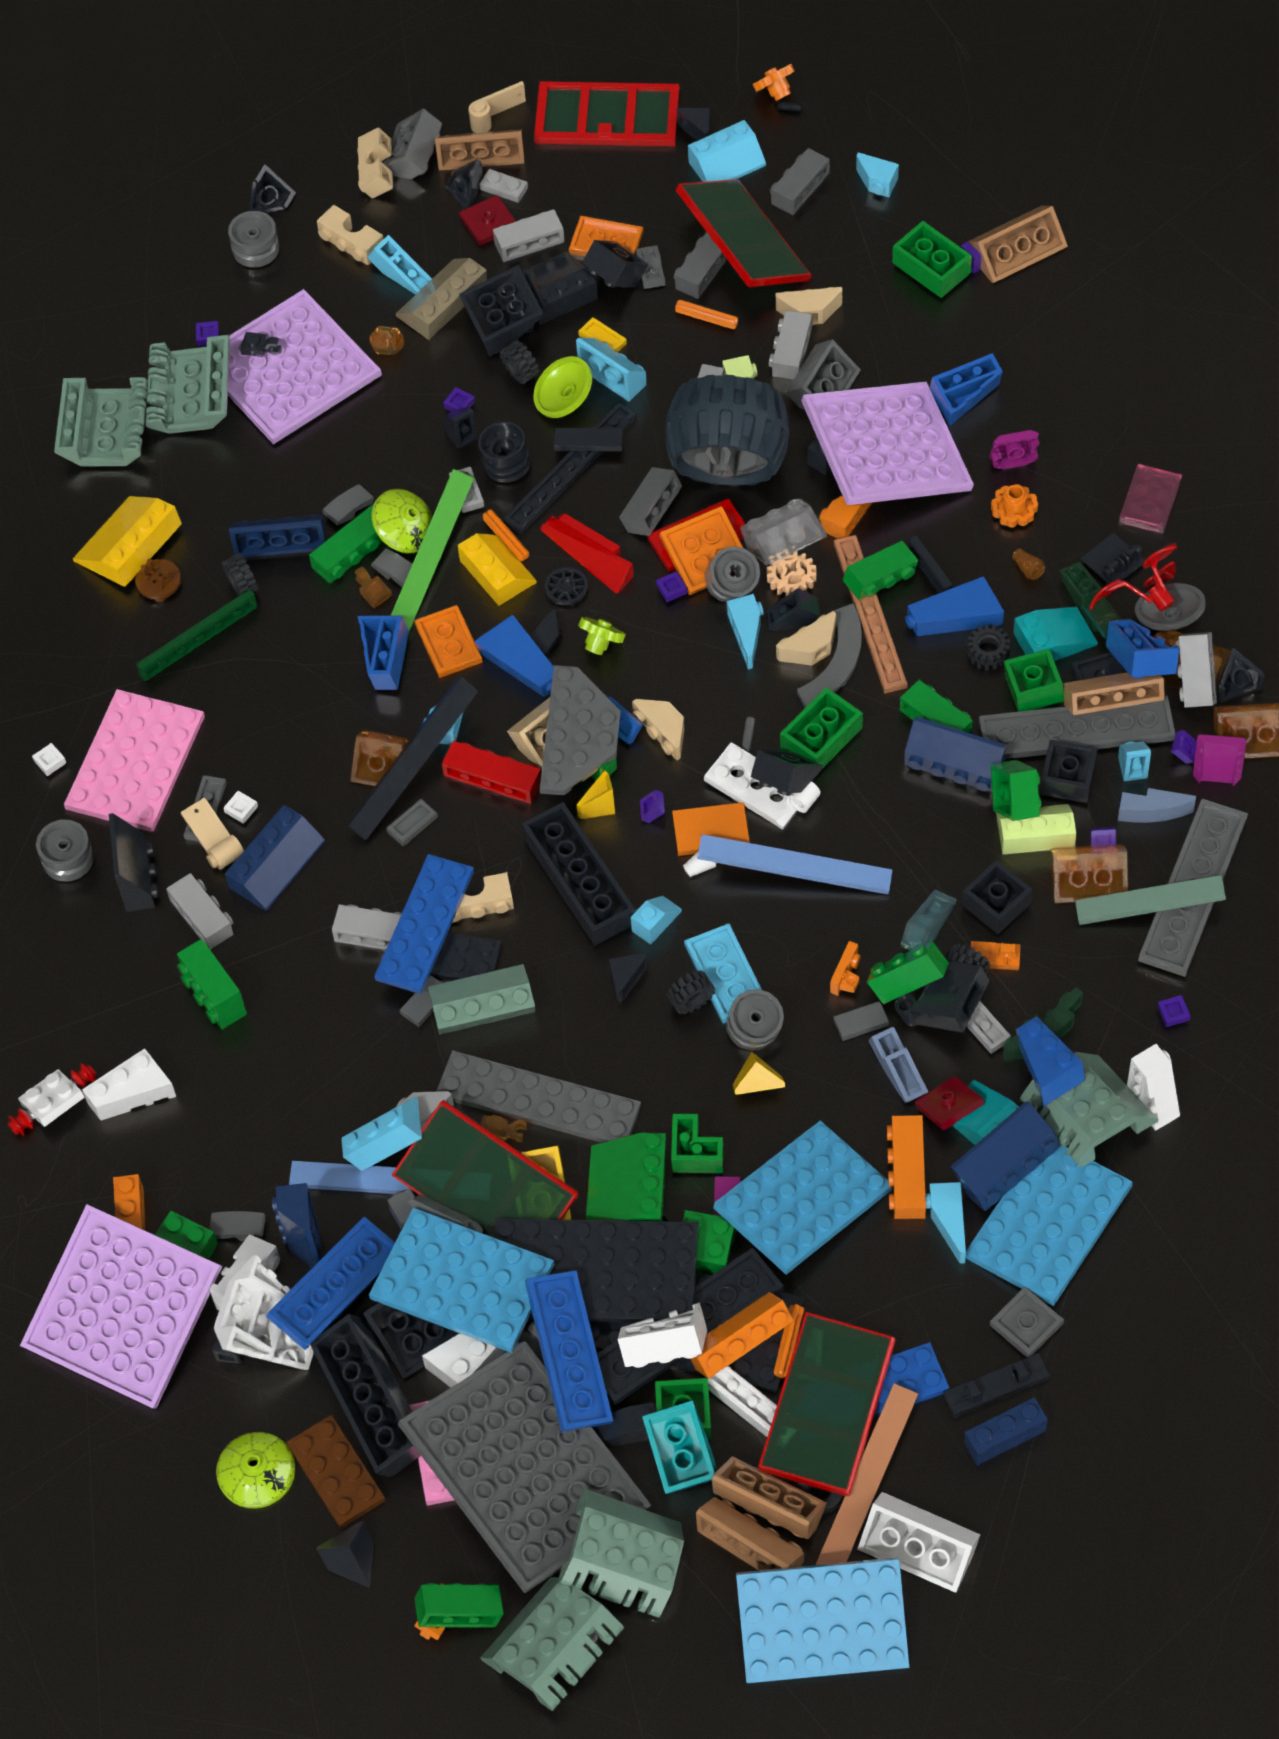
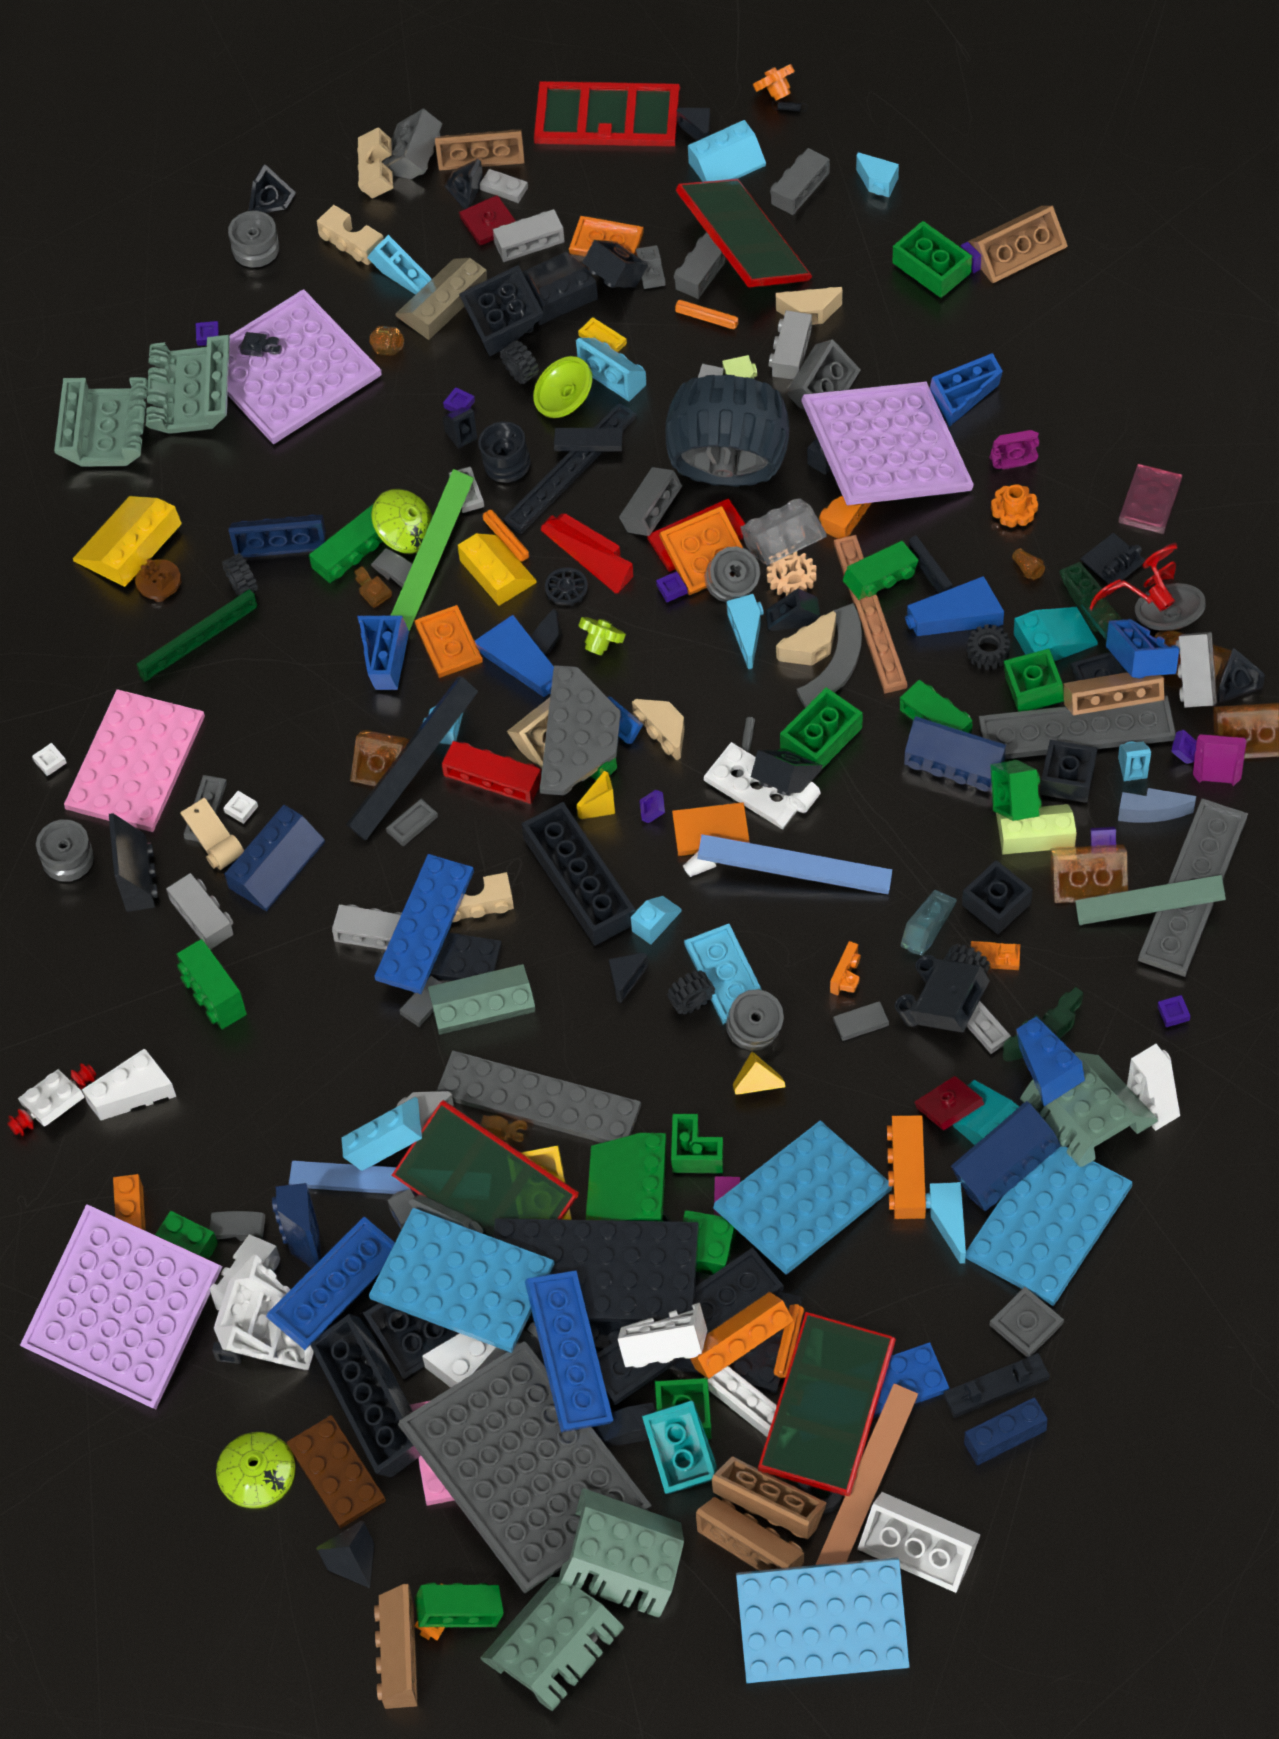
(345, 505): dark grey slope -> none
(397, 1648): none -> medium nougat slope
(482, 109): tan door -> none
(898, 1064): sand blue slope -> none
(907, 972): green brick -> none

